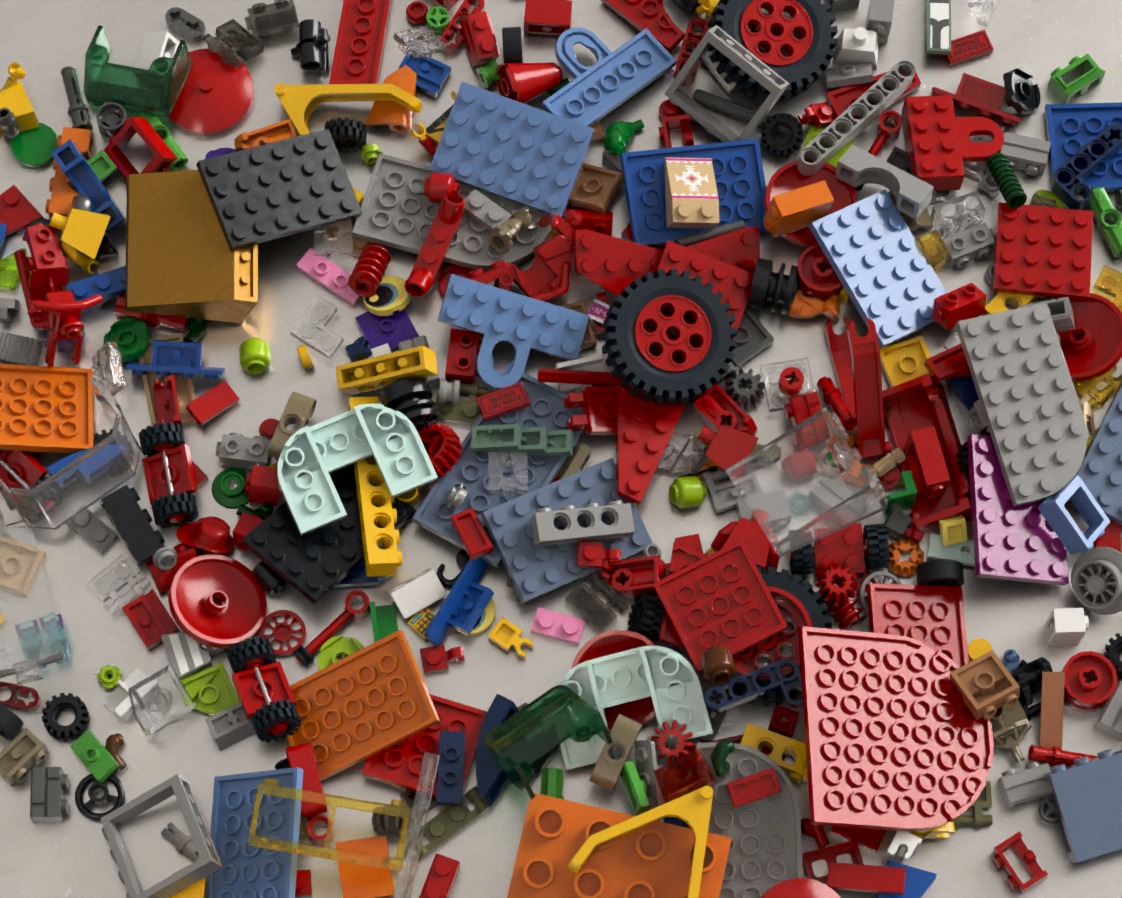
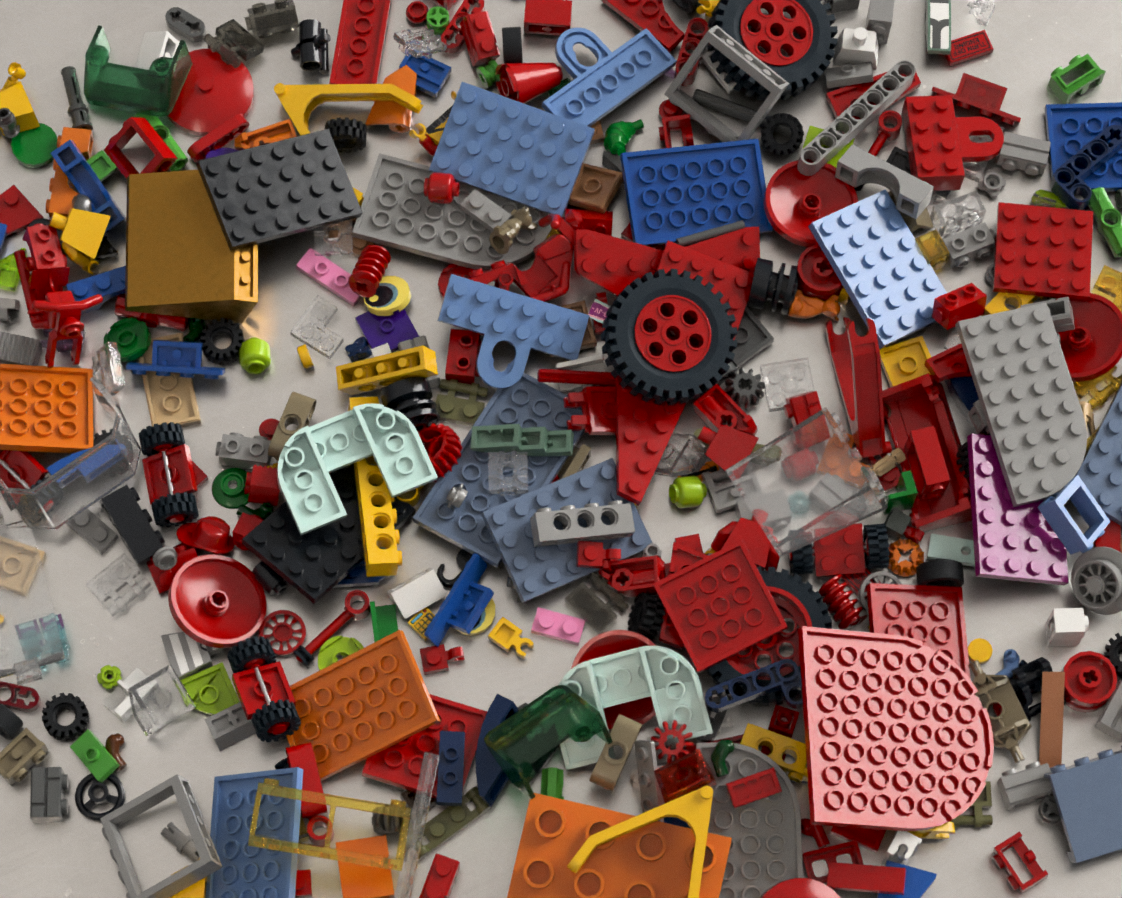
(110, 119): dark grey wheel -> none
(150, 619): red plate -> none
(167, 401): red hinge -> none
(212, 403): red tile -> none
(216, 329): none -> black tyre
(218, 137): none -> red beam
(370, 153): lime plate -> none
(435, 246): red plate -> none
(449, 391): light grey wheel -> none
(471, 533): red tile -> none
(503, 401): red tile -> none
(635, 788): bright green plate -> none
(690, 193): tan slope -> none
(718, 665): reddish brown head -> none
(791, 387): red wheel -> none
(797, 209): orange brick -> none
(819, 114): red plate -> none
(833, 397): red pin -> none
(834, 461): clear head -> none
(839, 577): red gear -> none
(953, 530): light yellow plate -> none
(986, 685): medium nougat plate -> none
(1006, 180): dark green piece -> none
(1020, 91): black plate -> none
(1054, 755): red pin -> none

